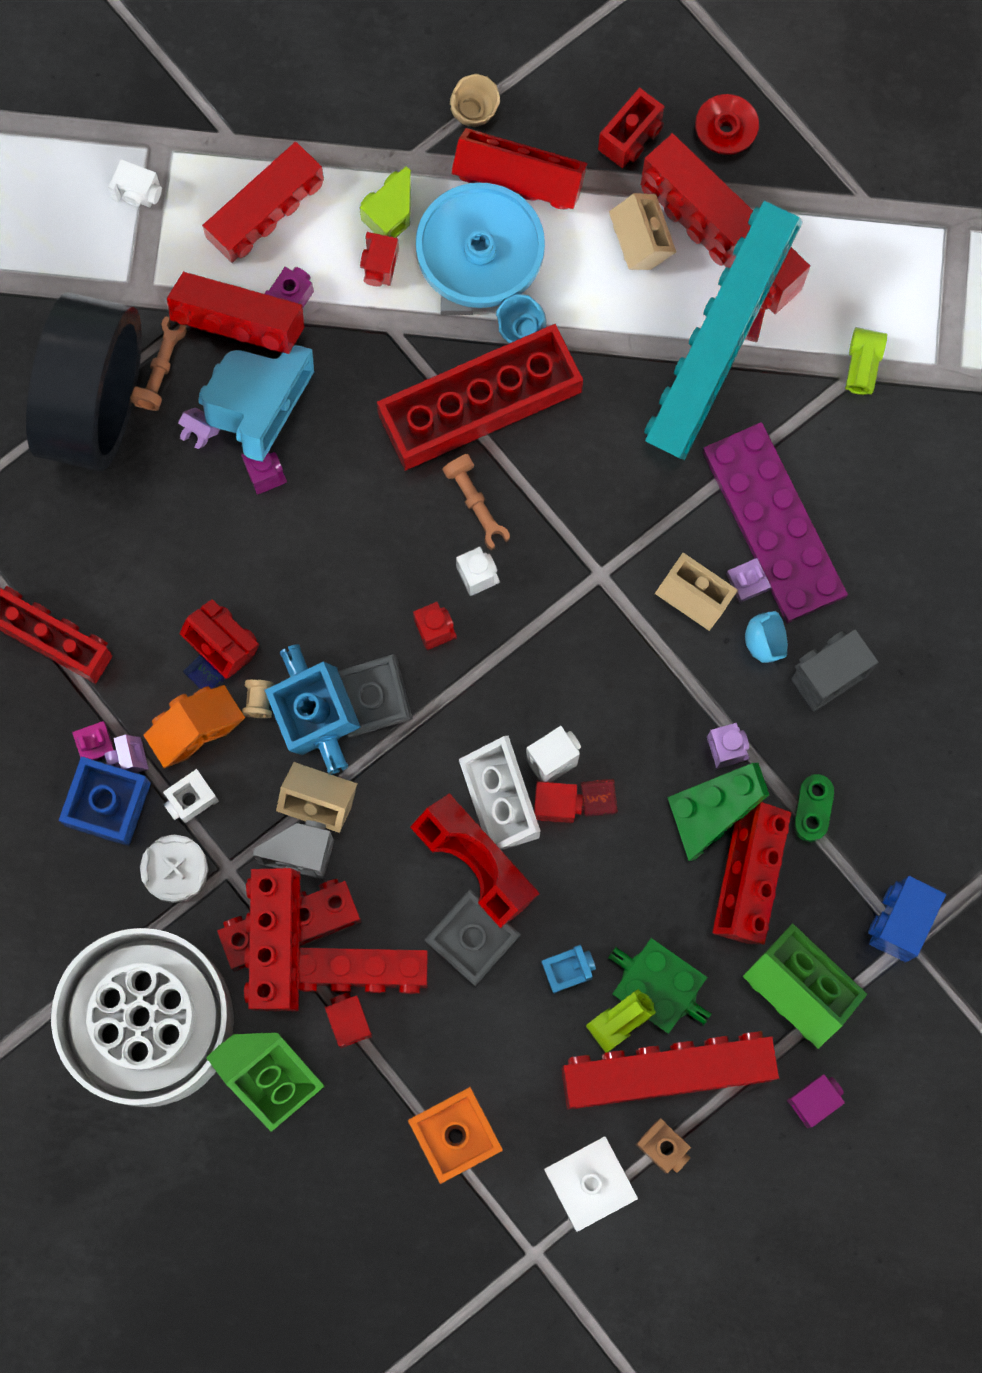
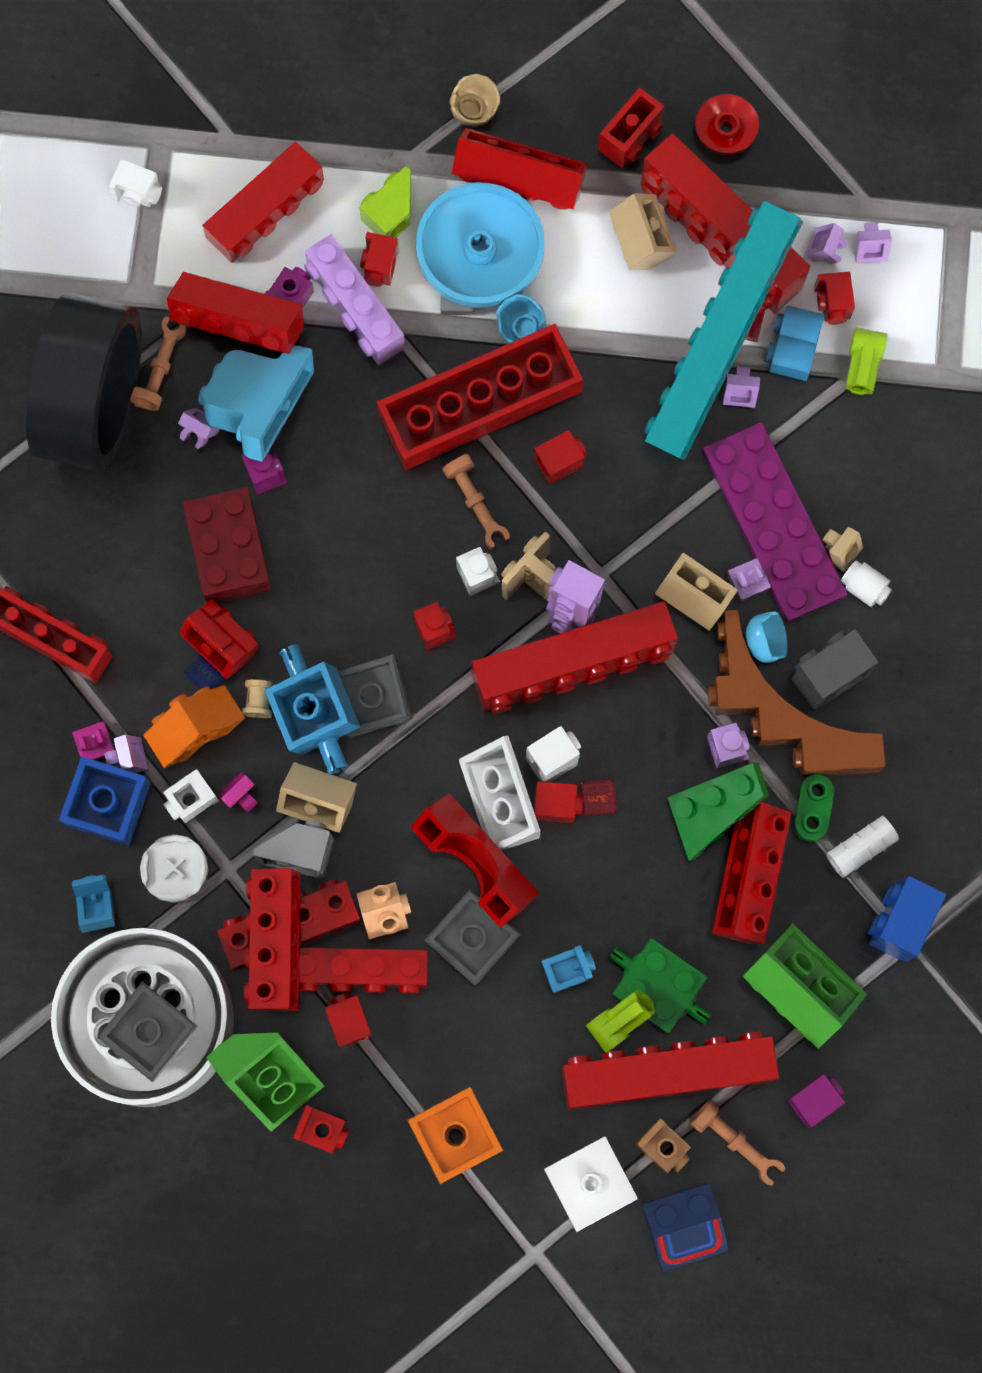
(94, 903): none -> dark azure bracket
(147, 1032): none -> dark grey plate
(227, 545): none -> dark red brick
(237, 792): none -> dark pink tile
(311, 1120): none -> red brick
(354, 299): none -> lavender brick
(383, 910): none -> light nougat brick
(531, 569): none -> tan bracket
(560, 456): none -> red brick
(573, 597): none -> lavender brick
(574, 658): none -> red brick
(685, 1226): none -> dark blue slope
(736, 1140): none -> nougat piece
(741, 388): none -> lavender tile
(776, 722): none -> dark orange arch
(796, 342): none -> dark azure brick
(824, 243): none -> lavender tile
(835, 296): none -> red brick
(843, 548): none -> tan tile
(862, 846): none -> white axle
(866, 583): none -> white brick
(872, 244): none -> lavender tile

